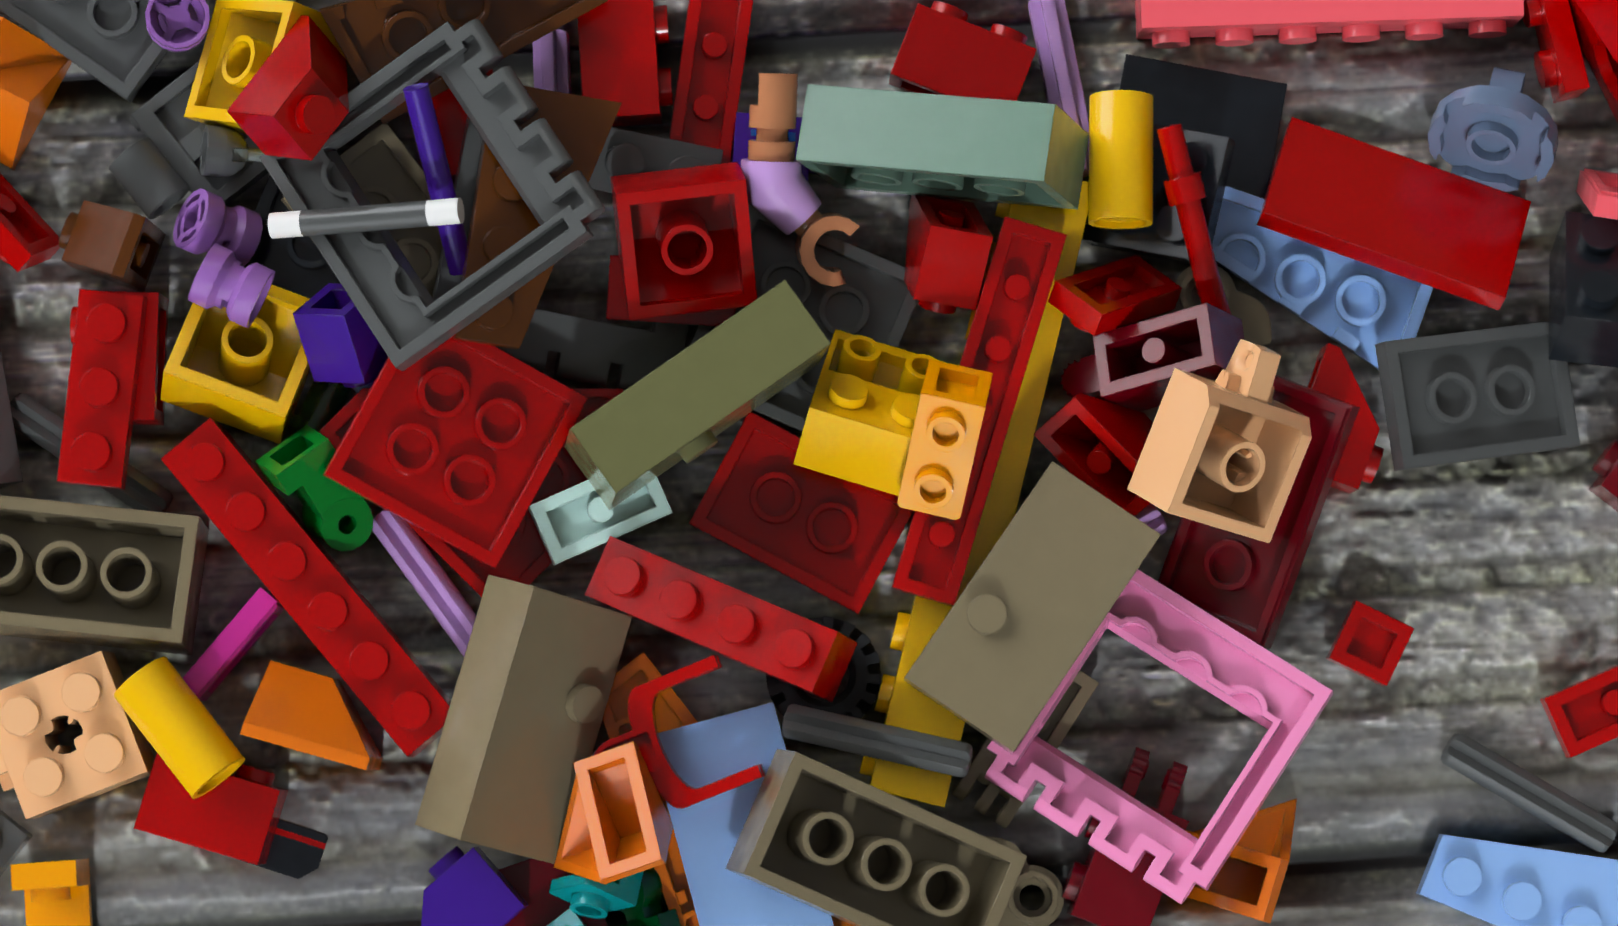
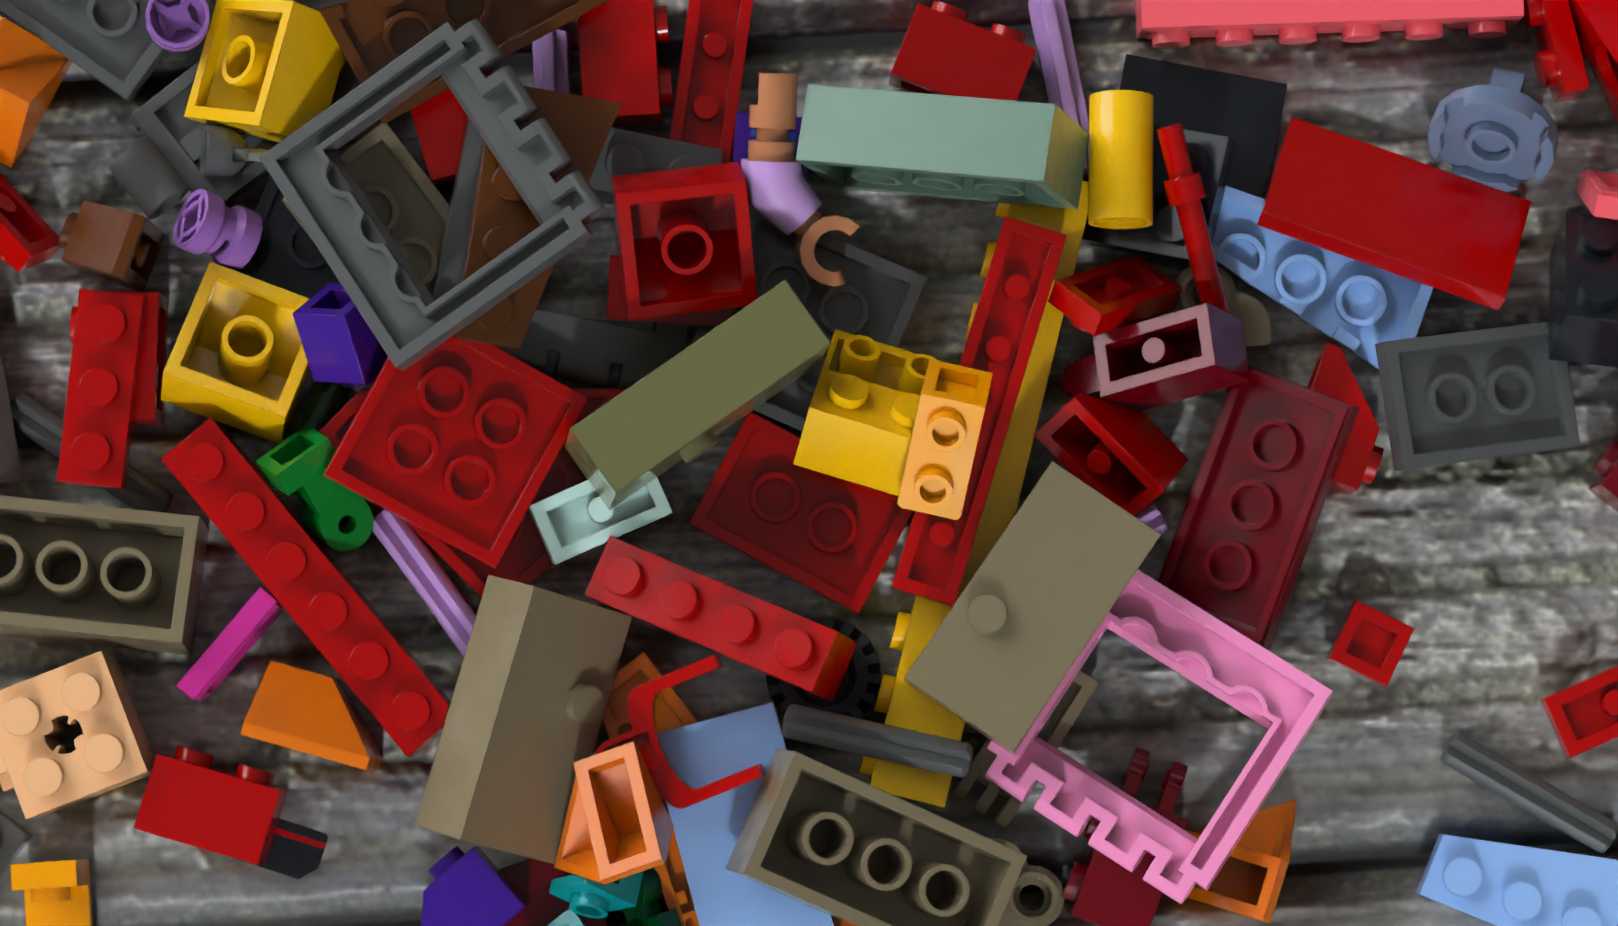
(179, 727): yellow pin -> none
(228, 284): medium lavender wheel -> none
(295, 95): red slope -> none
(366, 218): dark grey bar -> none
(435, 169): dark purple bar -> none
(945, 253): red slope -> none
(1224, 447): light nougat hinge -> none

